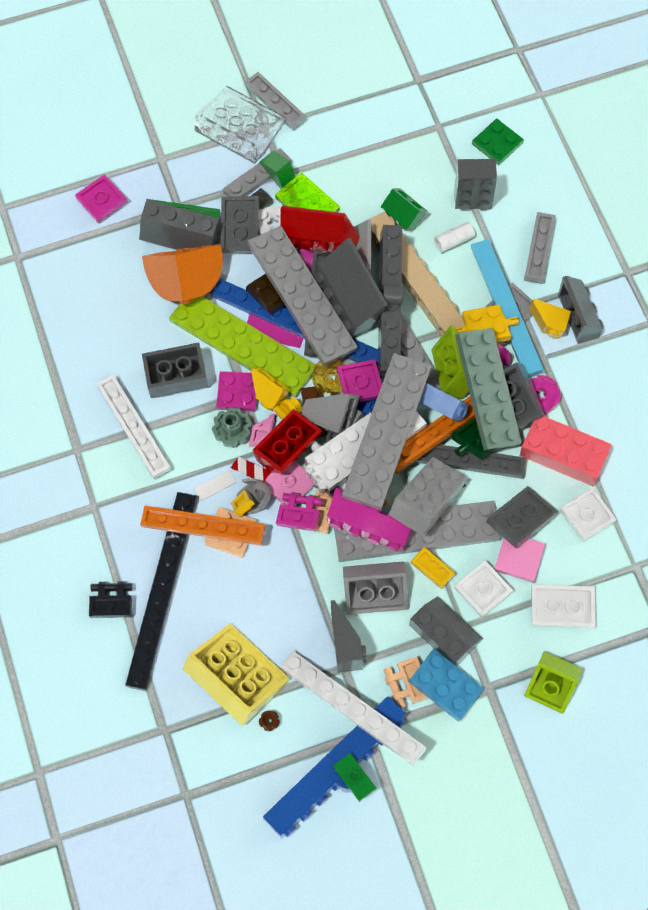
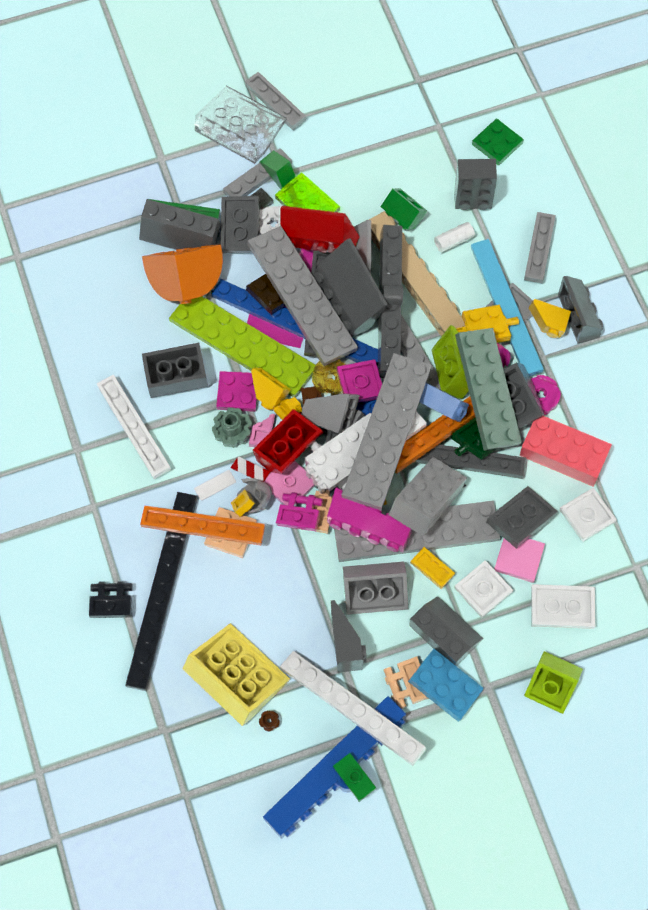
(101, 198): dark pink plate -> none

